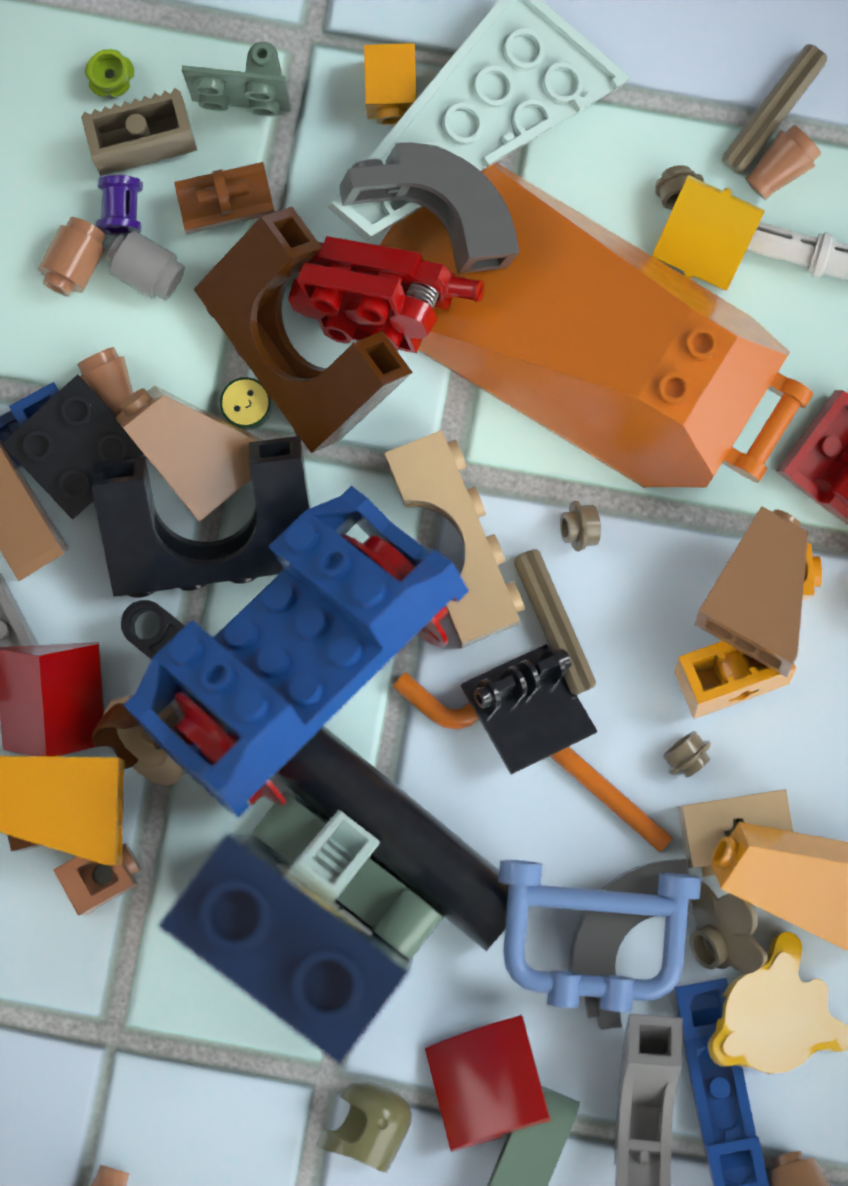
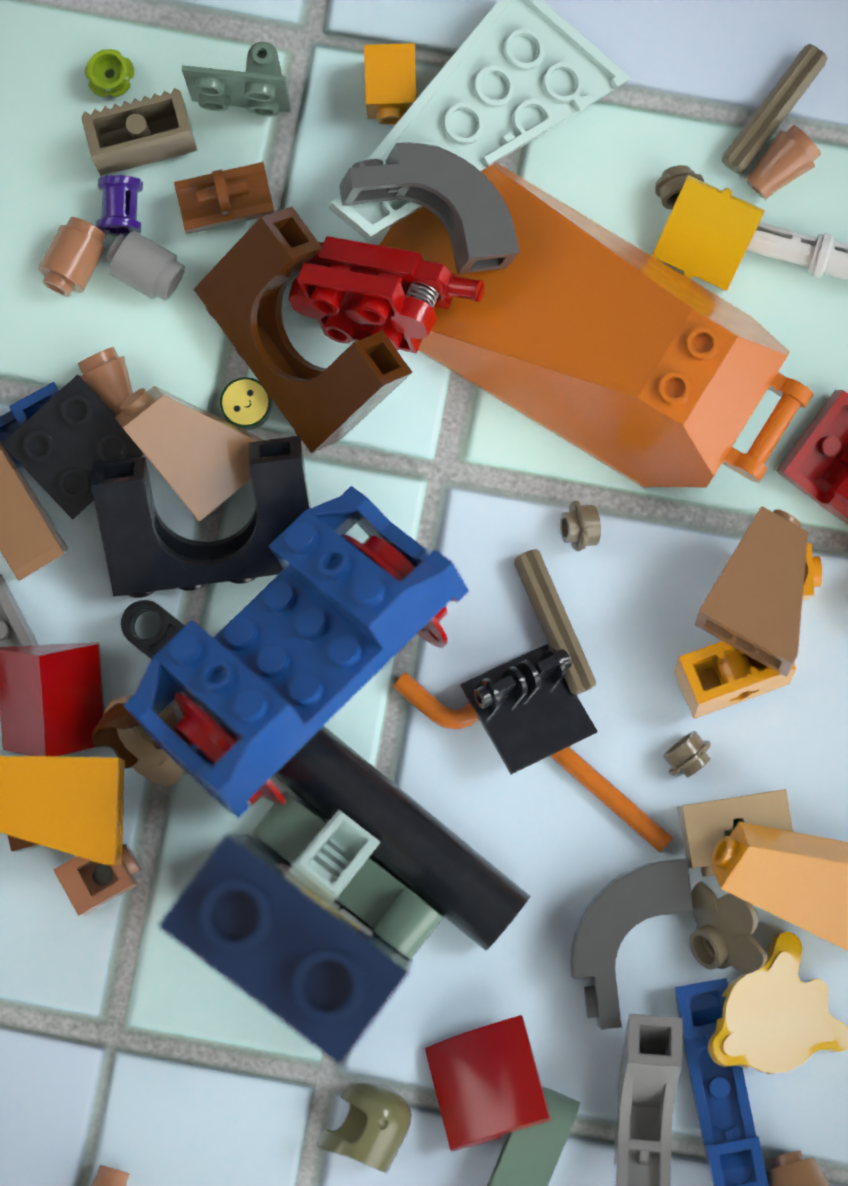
(430, 479): tan arch -> none
(614, 990): medium blue bar -> none

